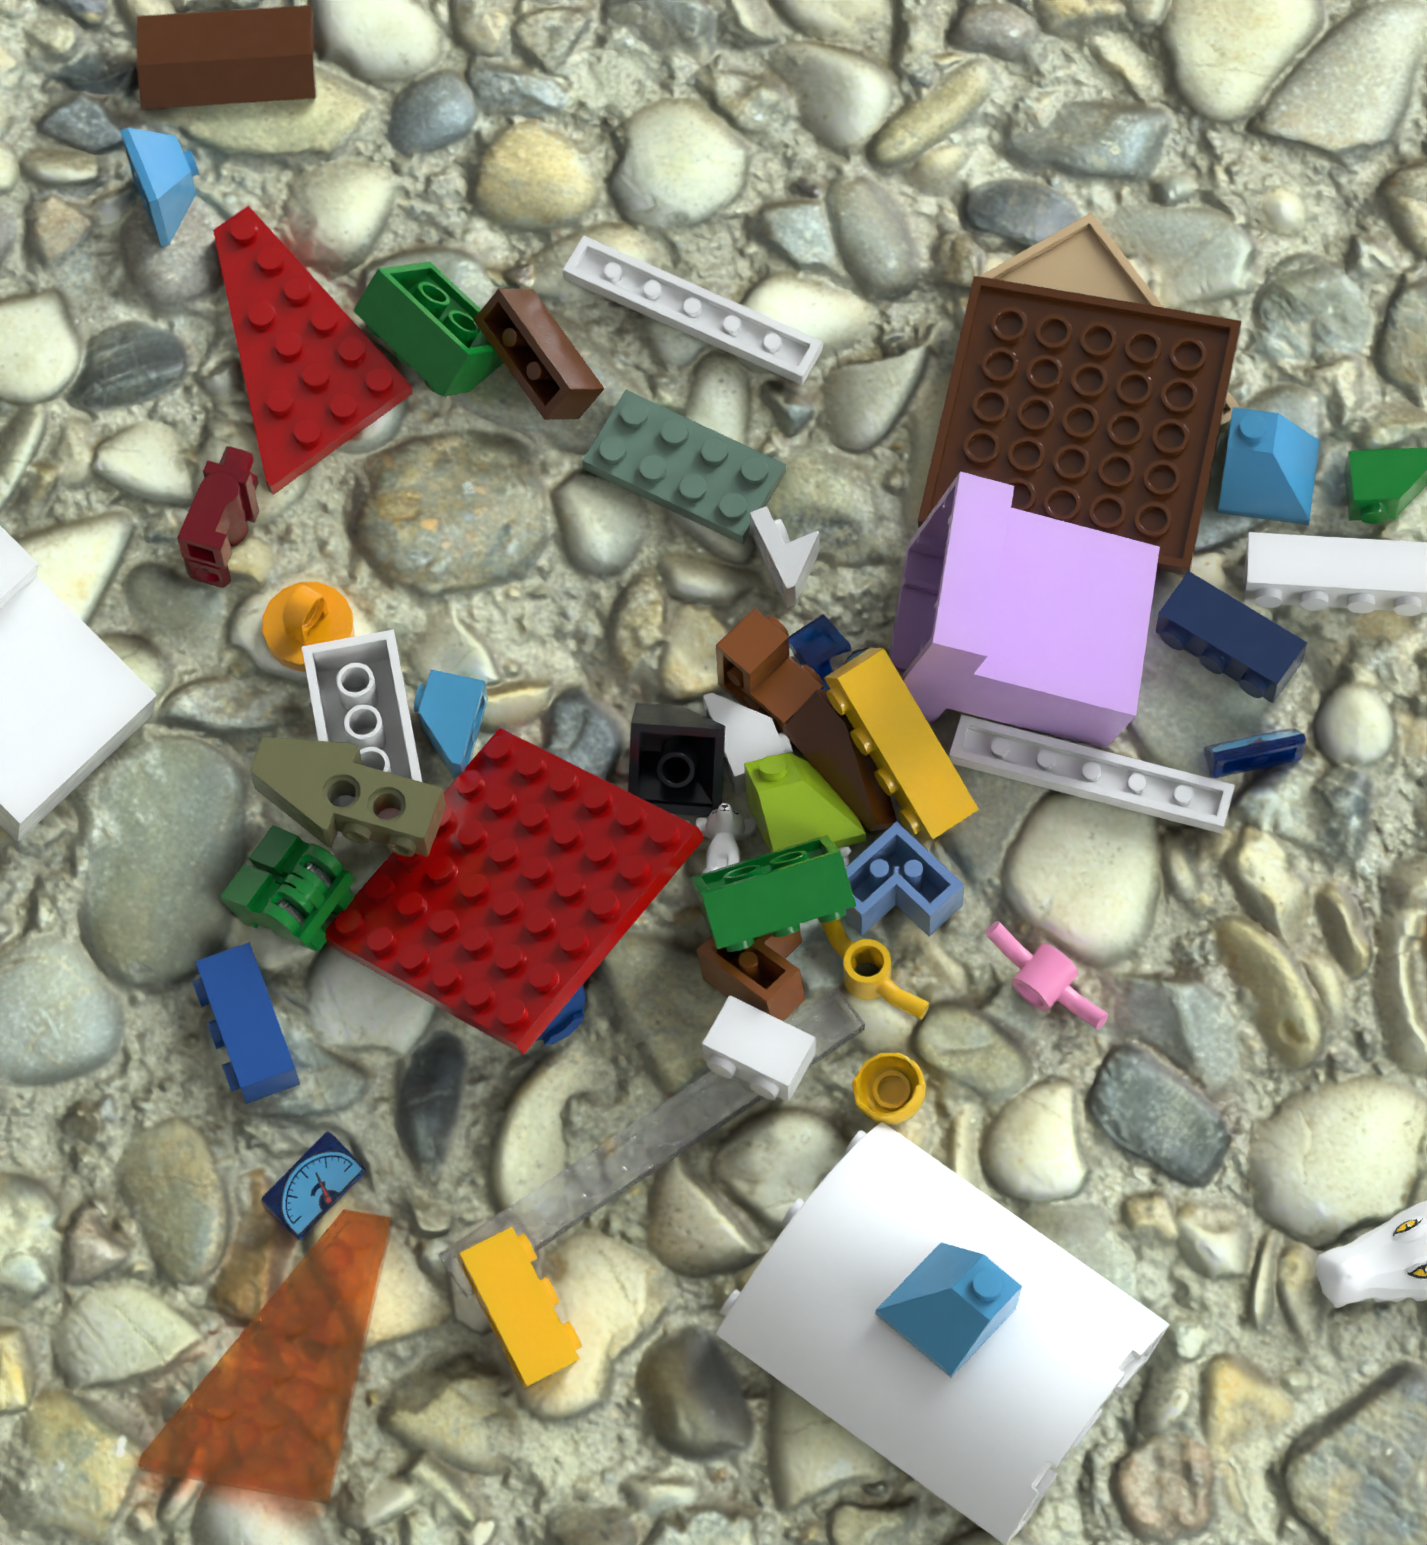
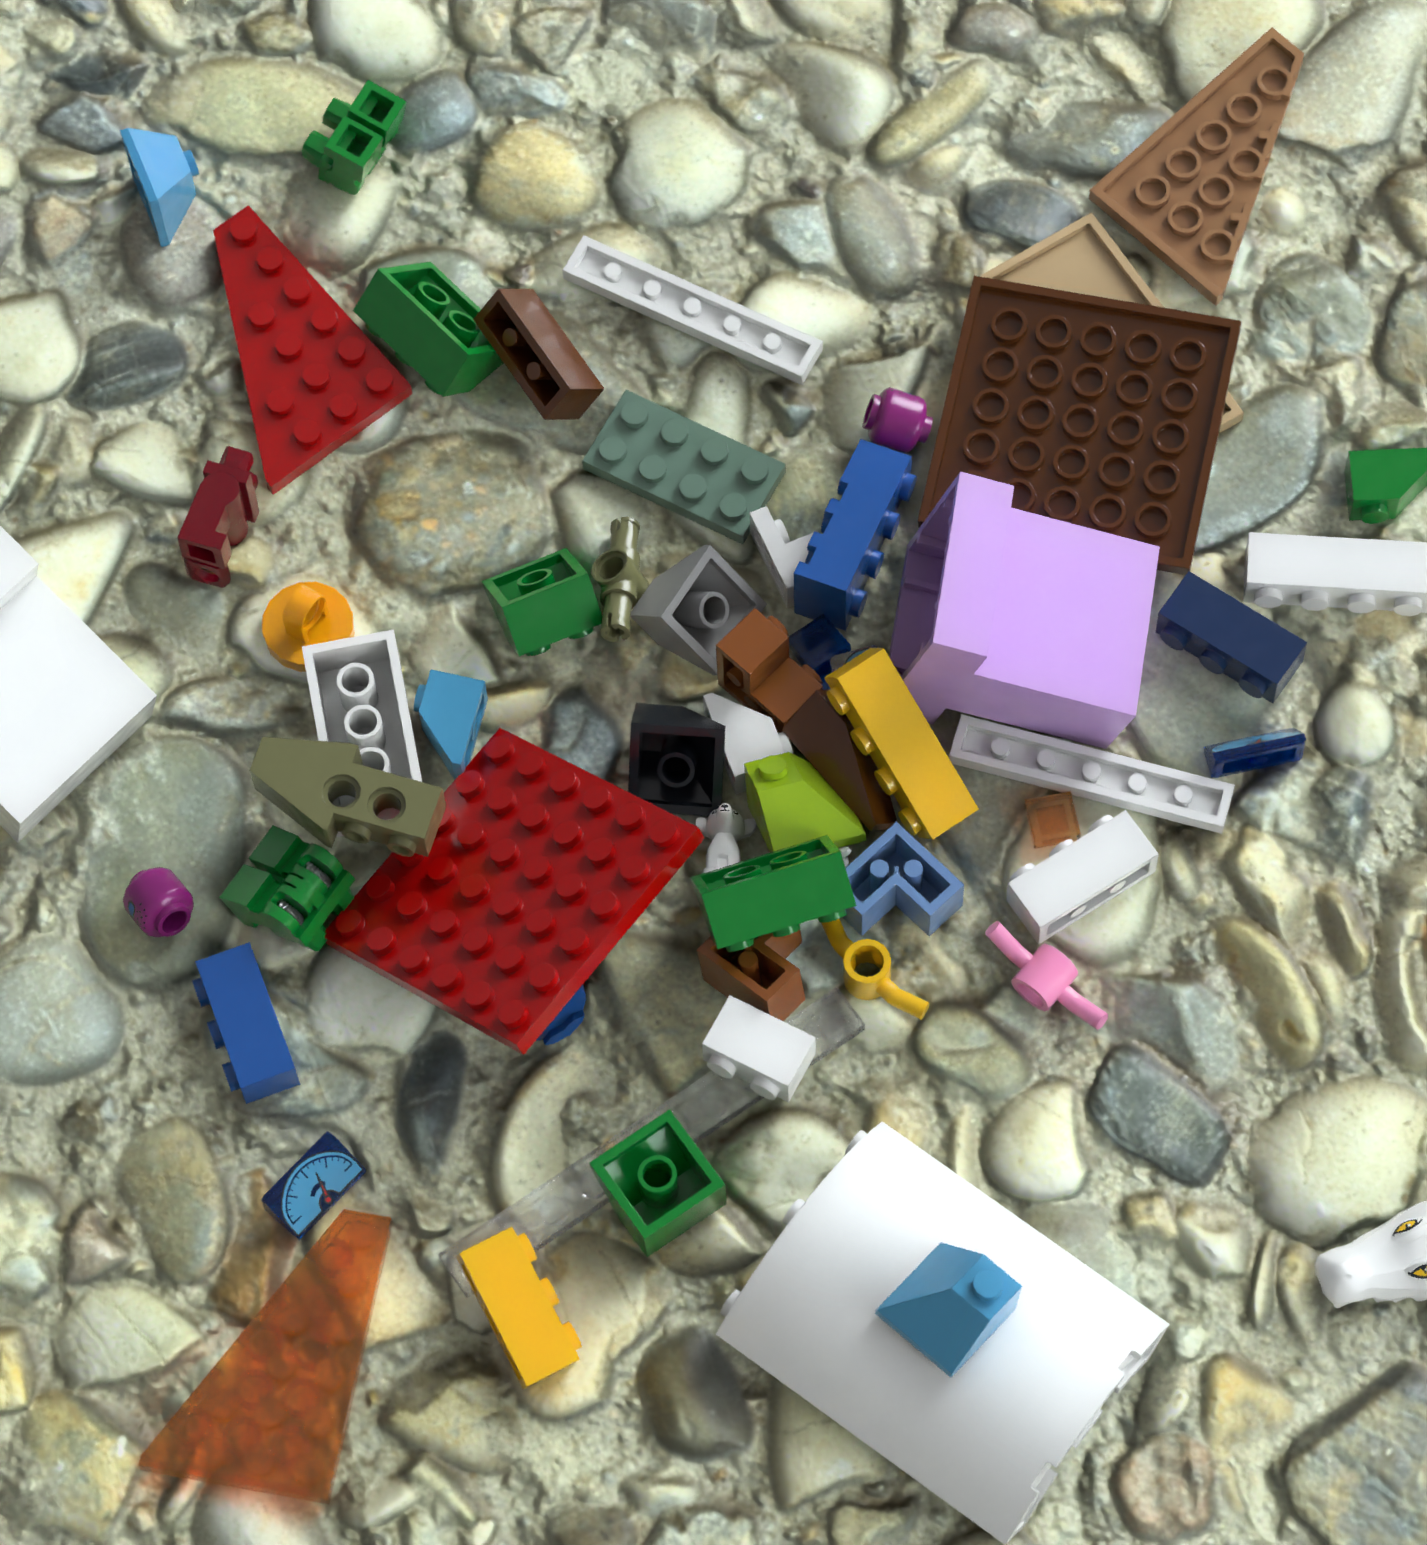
(158, 902): none -> magenta head
(226, 57): reddish brown slope -> none
(358, 137): none -> green hips
(544, 602): none -> green slope
(619, 579): none -> olive pin
(659, 1182): none -> green slope
(695, 606): none -> light grey slope
(853, 535): none -> blue wedge
(889, 1088): yellow hair -> none
(897, 420): none -> magenta head
(1052, 819): none -> clear orange tile
(1081, 875): none -> white brick
(1201, 171): none -> medium nougat wing
(1268, 468): dark azure slope -> none

